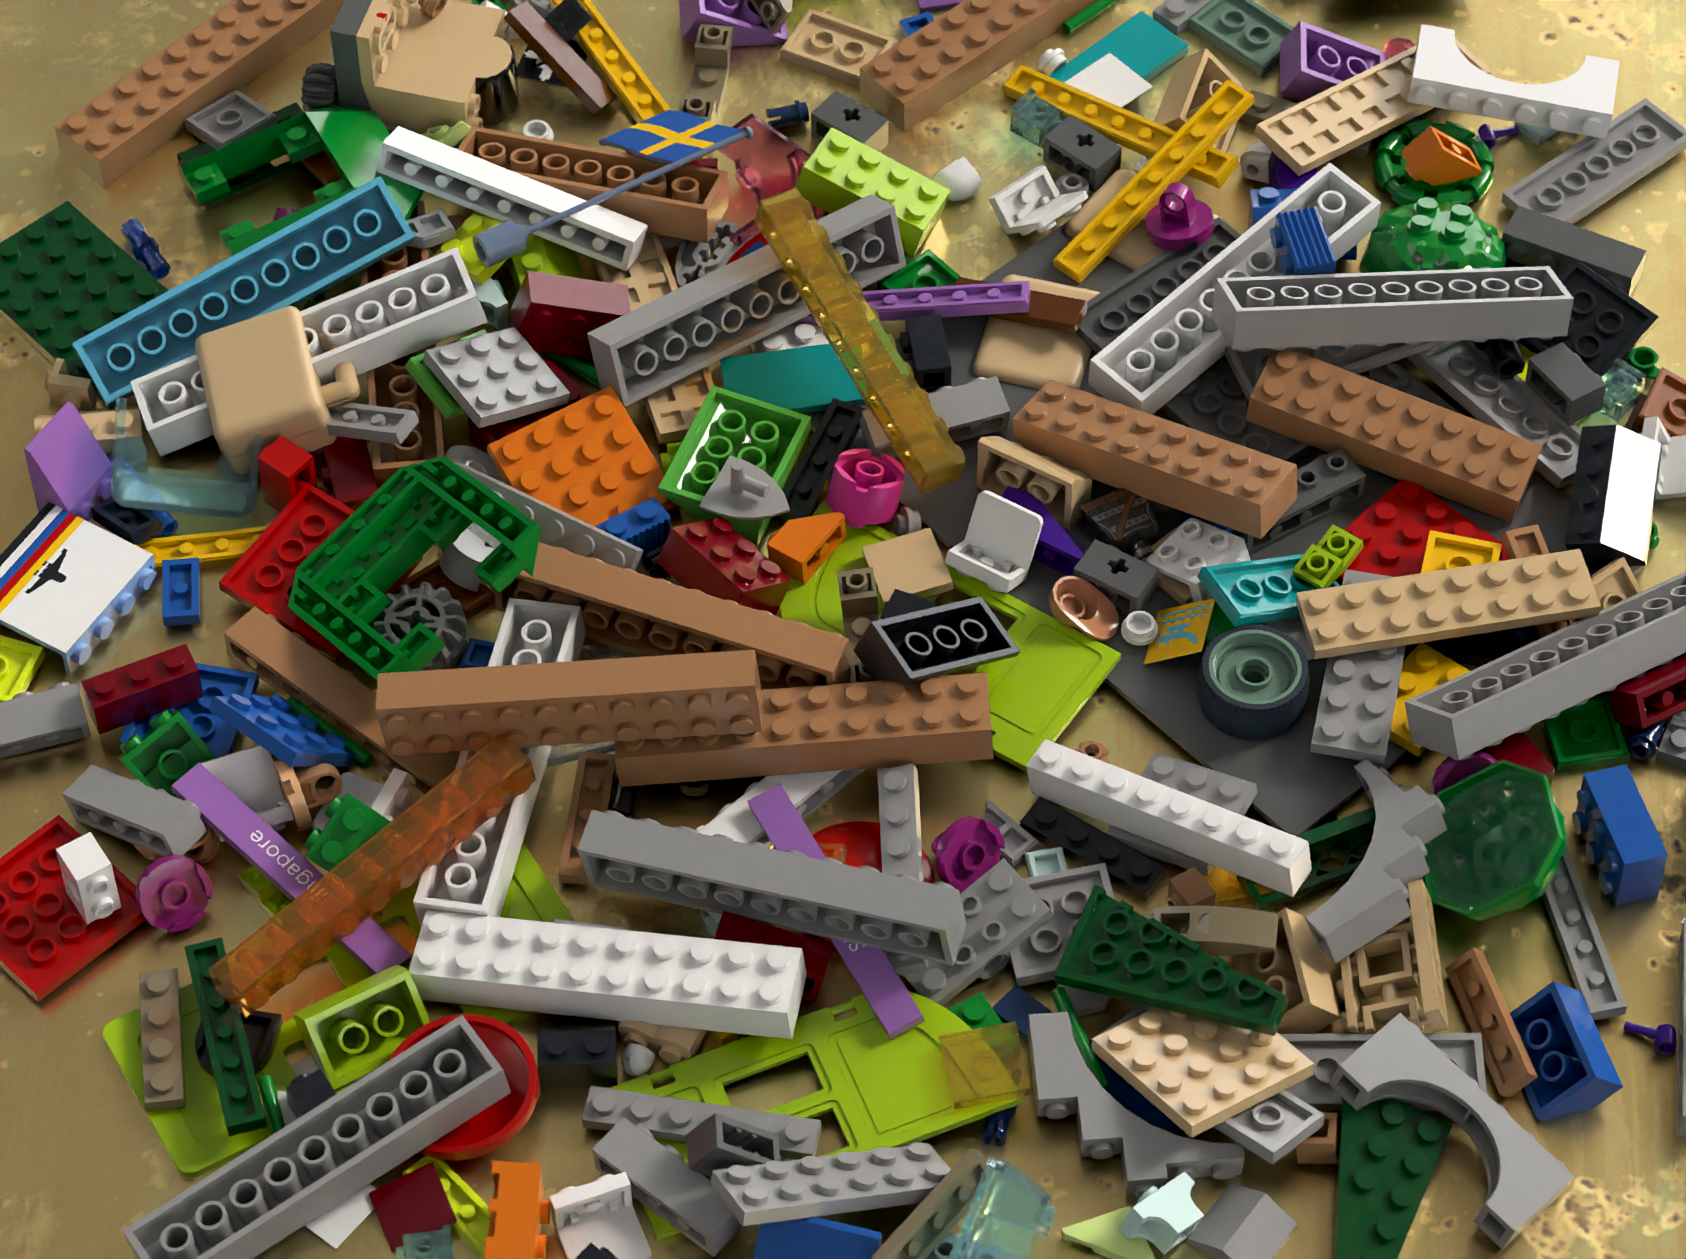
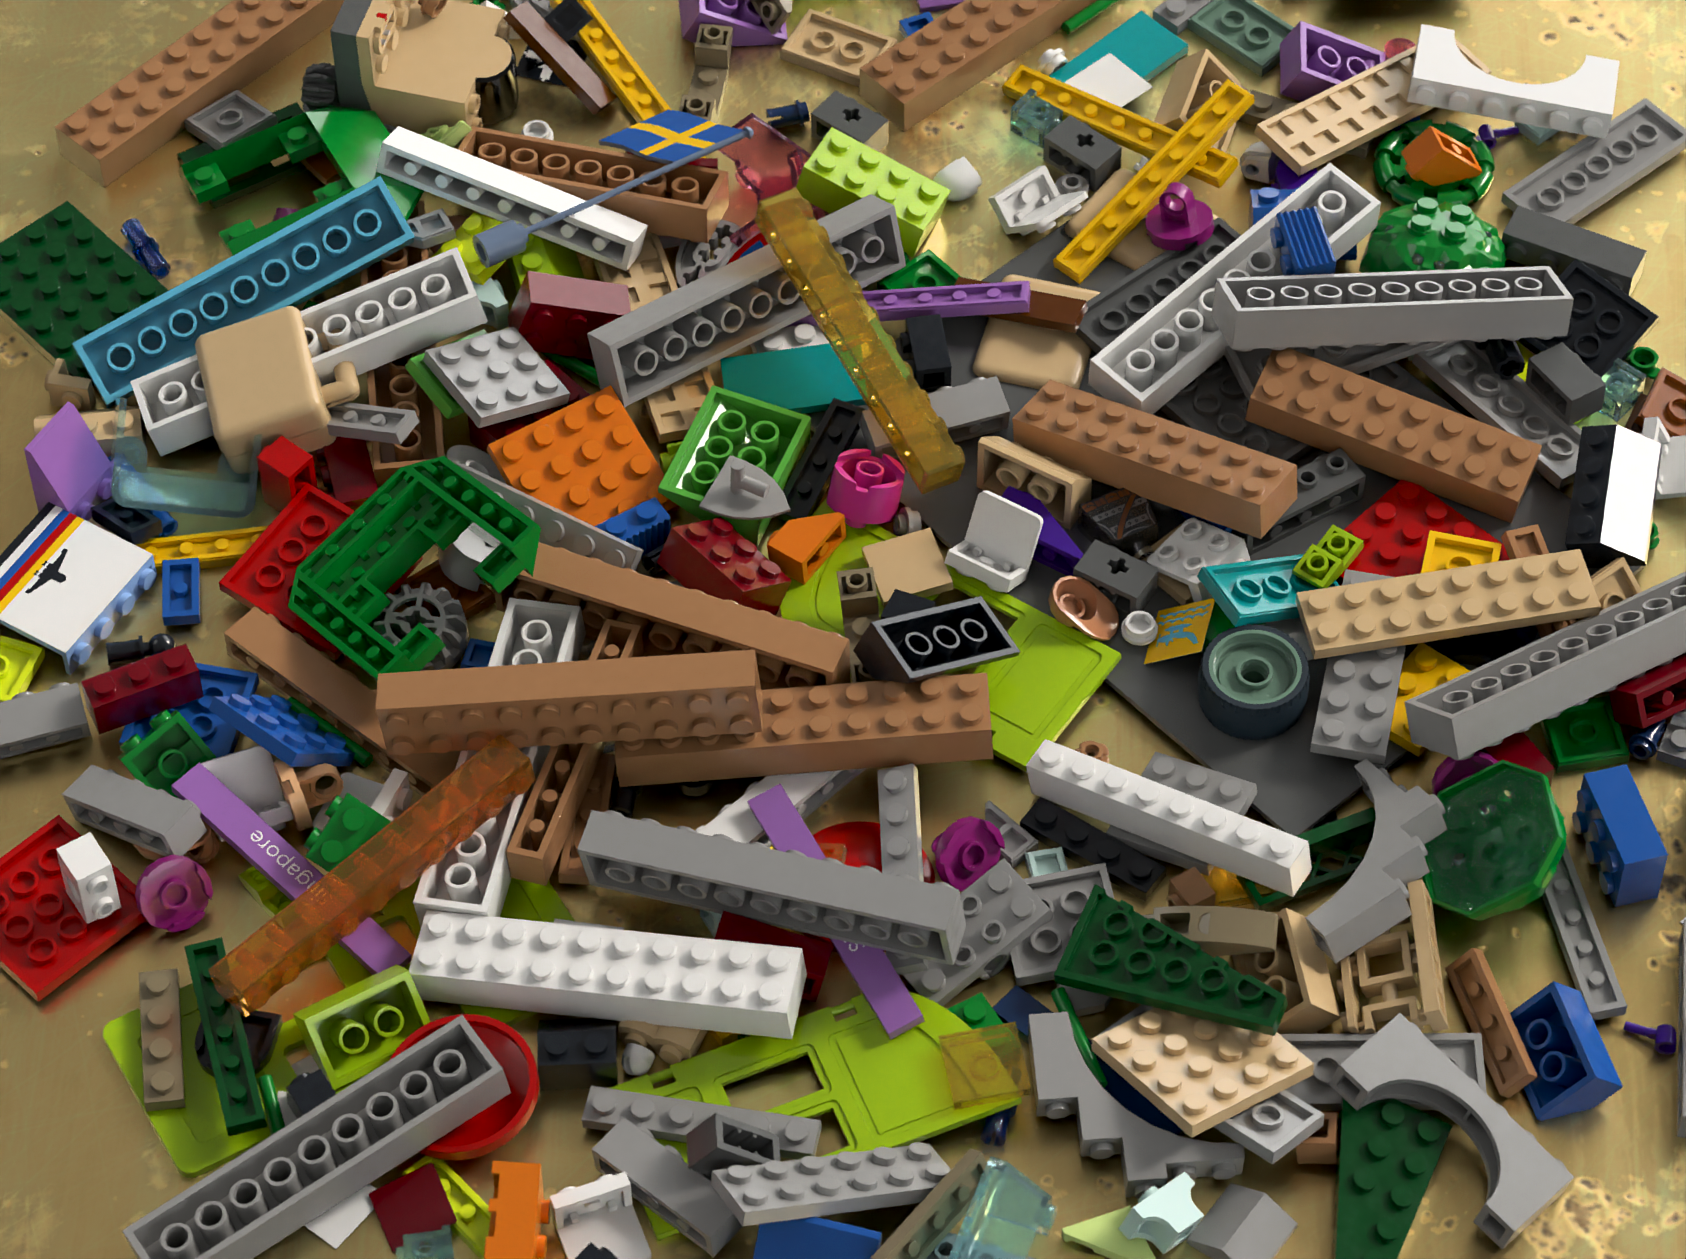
(136, 650): none -> black pin
(564, 778): none -> medium nougat brick

